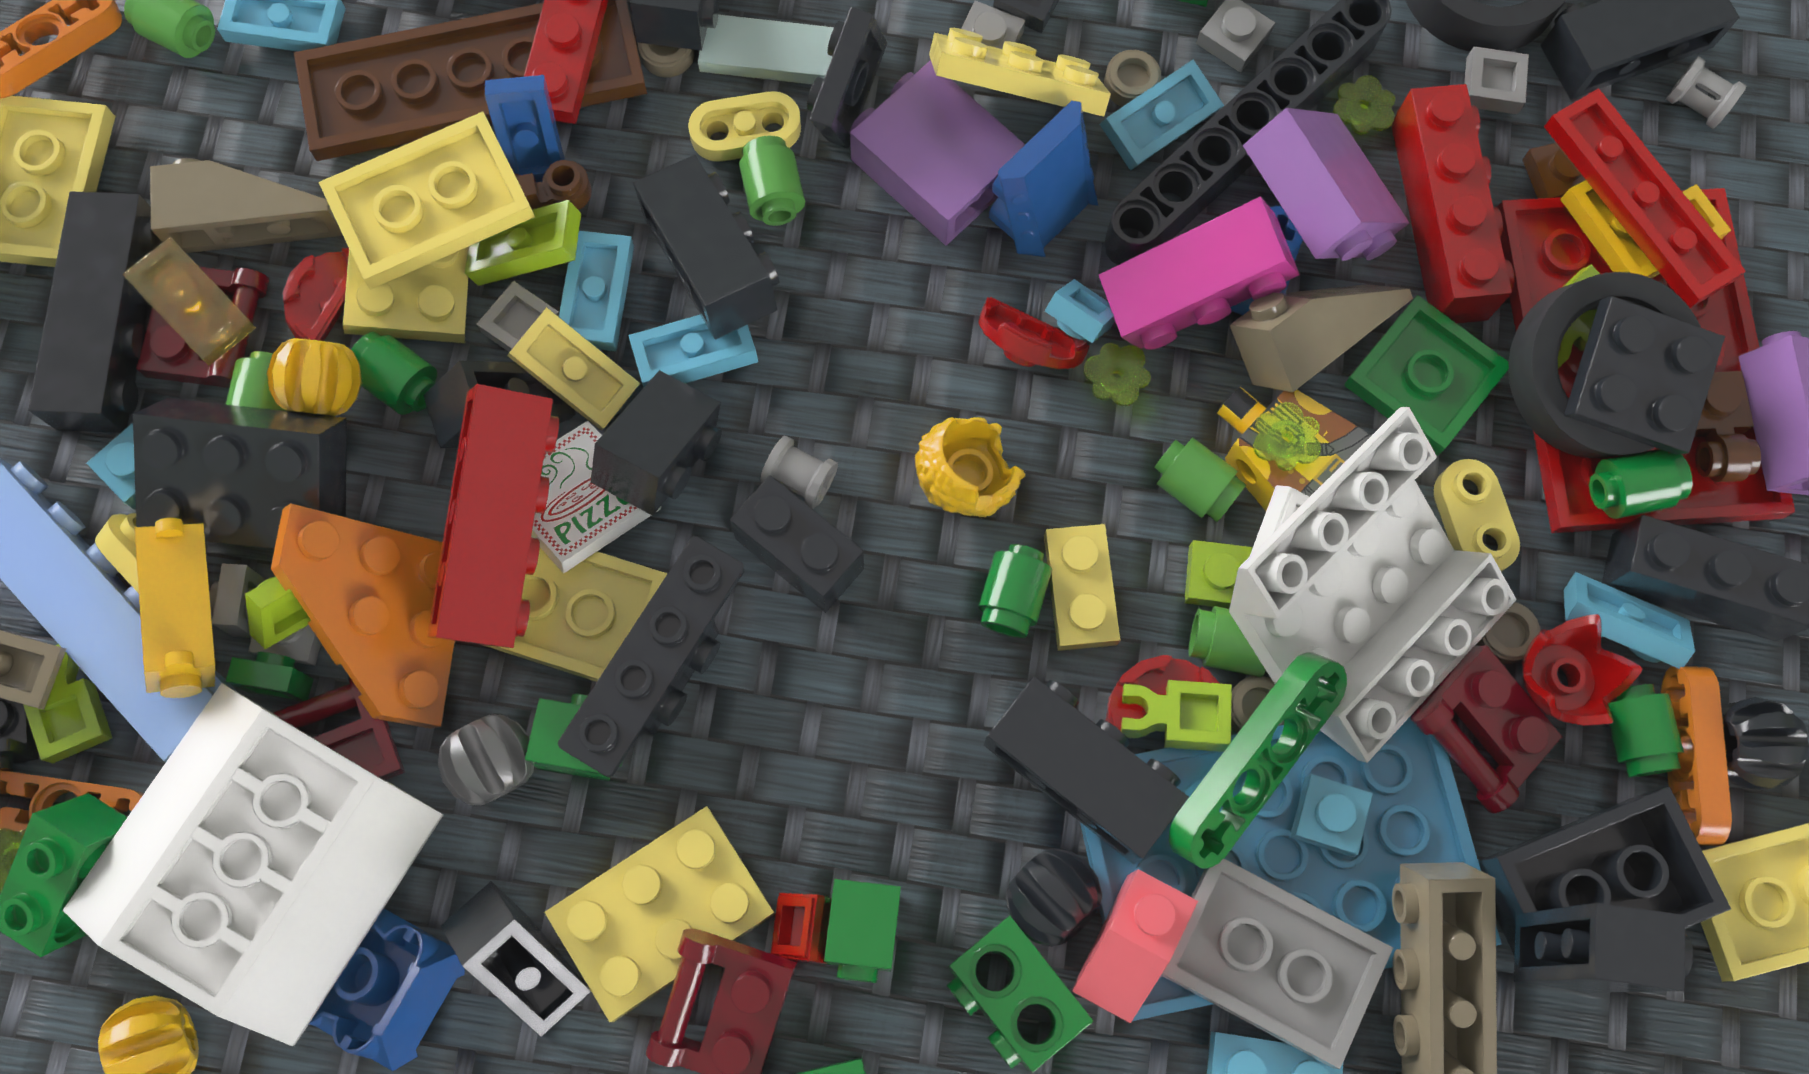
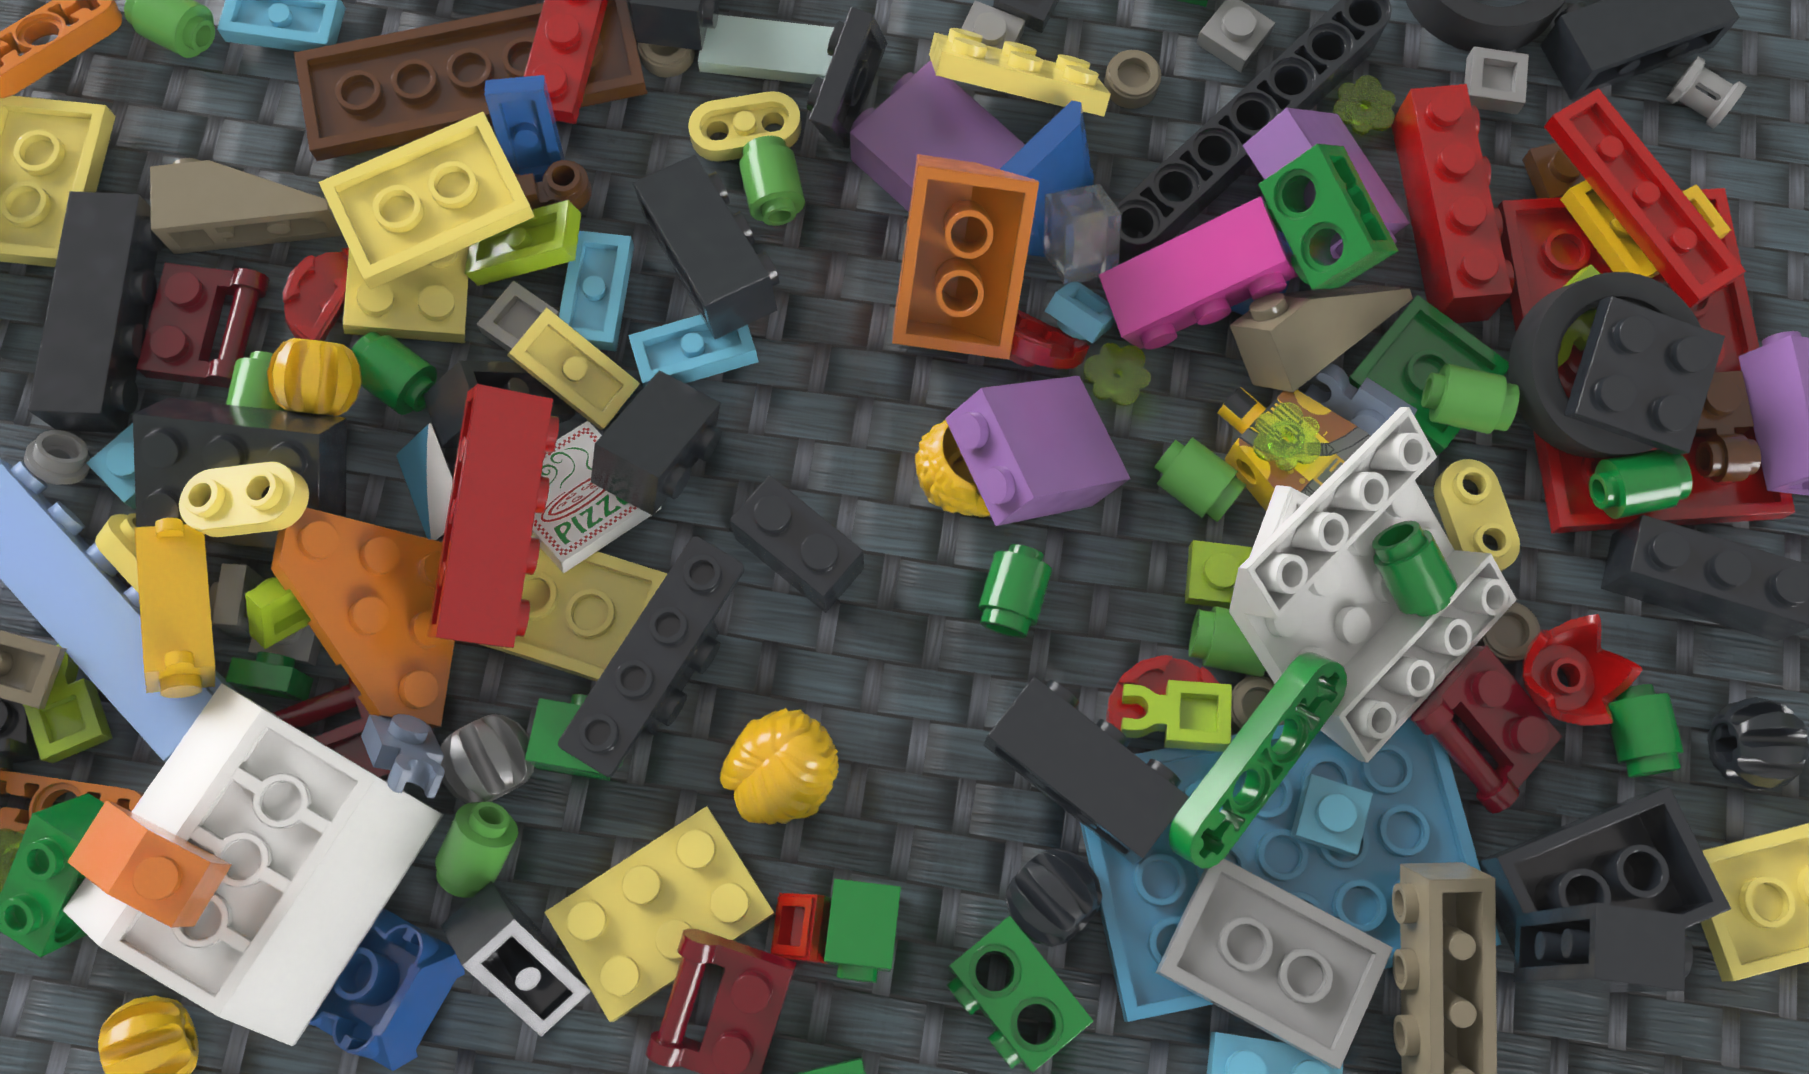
(57, 457): none -> light grey plate
(148, 867): none -> orange slope
(189, 301): clear yellow plate -> none
(231, 500): none -> light yellow plate
(405, 748): none -> sand blue plate
(427, 480): none -> sticker
(475, 848): none -> bright green brick
(780, 767): none -> yellow hair
(800, 471): light grey bush -> none
(963, 257): none -> orange slope
(1036, 448): none -> medium lavender brick
(1081, 233): none -> clear brick
(1081, 587): light yellow plate -> none
(1134, 945): coral slope -> none
(1161, 114): medium azure plate -> none
(1339, 207): none -> green brick
(1365, 407): none -> sand blue plate
(1413, 569): none -> green brick
(1470, 399): none -> bright green brick
(1640, 626): medium azure plate -> none
(1703, 779): orange beam -> none

